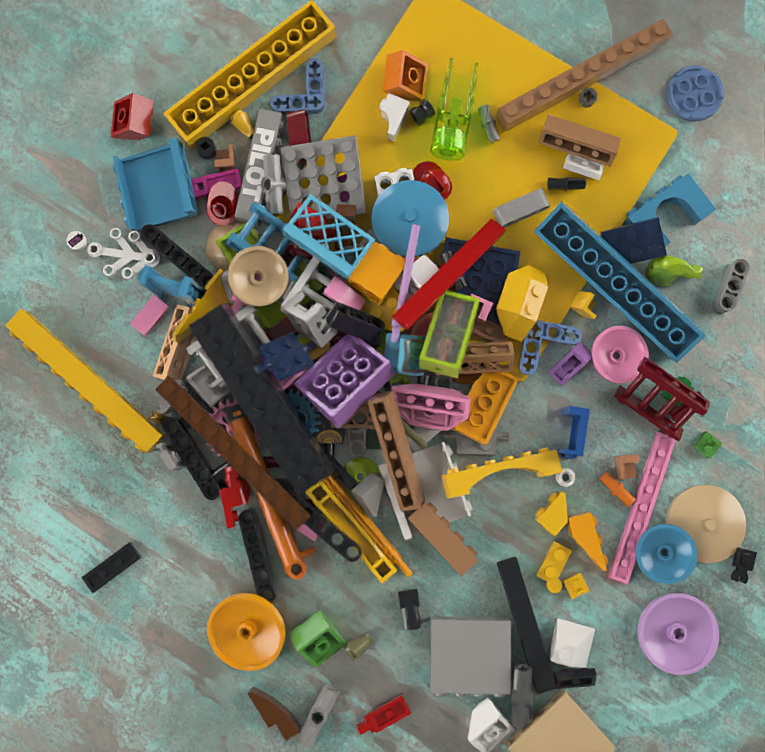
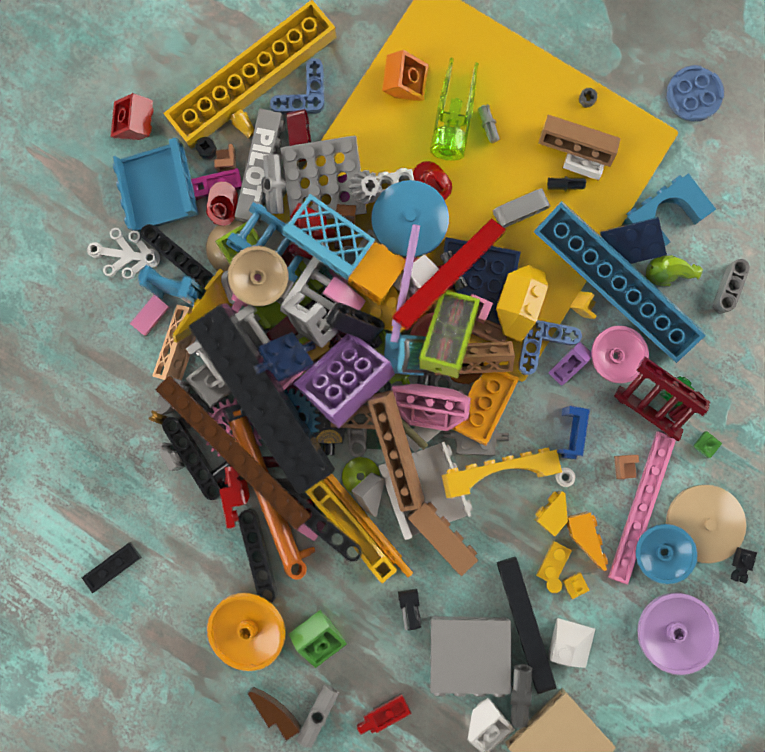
(77, 240): white tile -> none
(85, 381): yellow brick -> none
(341, 473): black axle -> none
(357, 646): olive cone -> none
(365, 187): none -> light grey gear
(394, 111): white arch -> none
(422, 112): black wheel -> none
(575, 678): black plate -> none
(583, 75): medium nougat brick -> none
(617, 488): orange pin -> none

